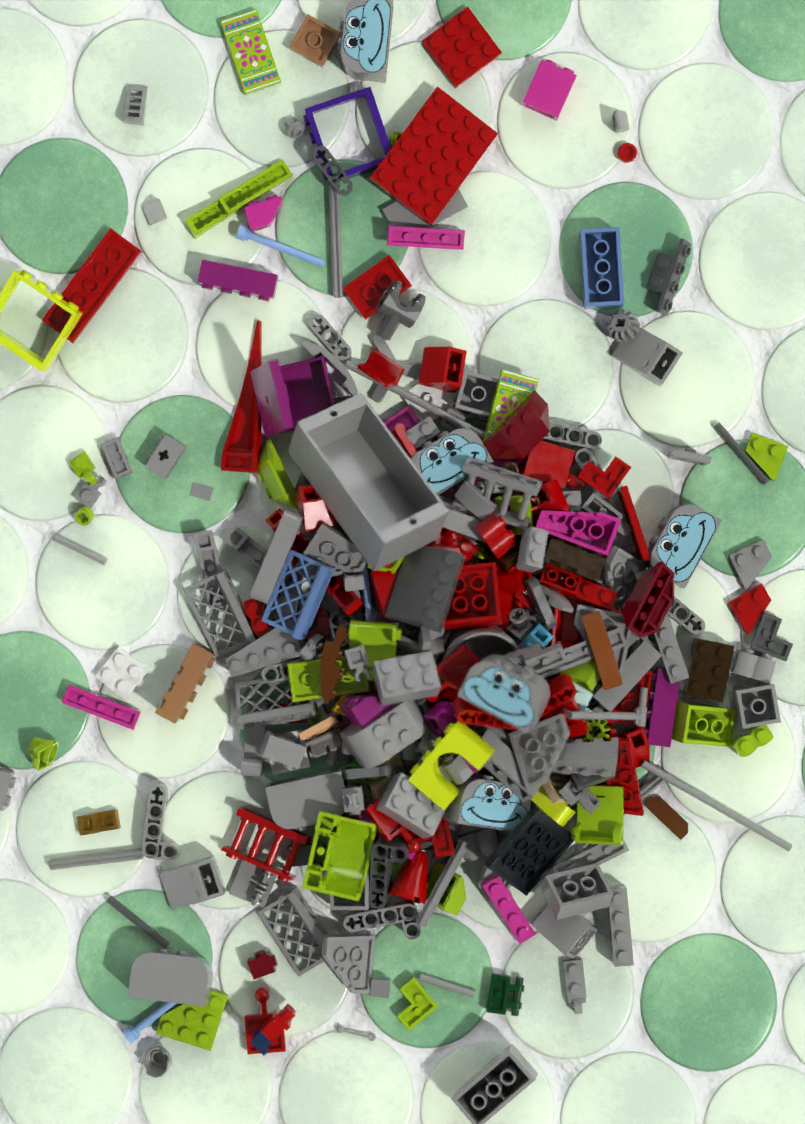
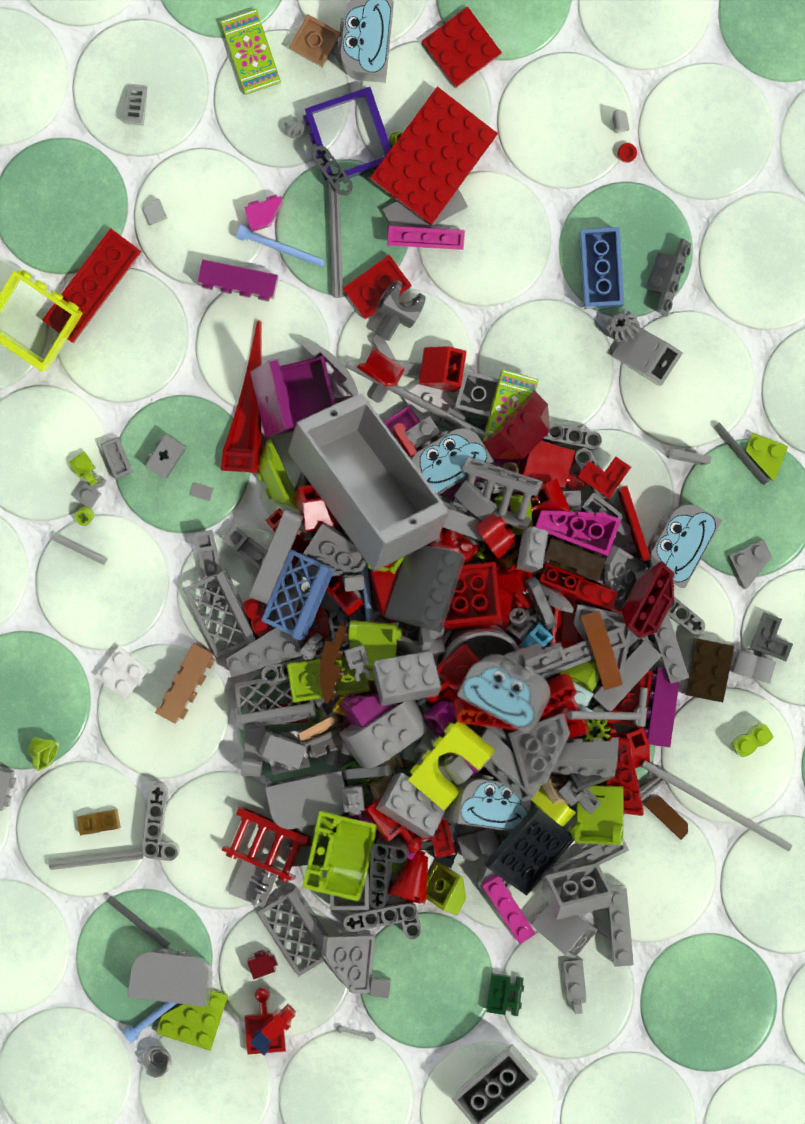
(101, 707): dark pink plate -> none
(193, 882): light grey slope -> none
(237, 199): lime slope -> none
(343, 345): light grey beam -> none
(421, 1004): lime plate -> none
(442, 883): light grey axle -> none
(446, 985): light grey bar -> none
(549, 89): dark pink brick -> none
(703, 724): lime slope -> none
(750, 606): red wing -> none
(756, 705): light grey brick -> none

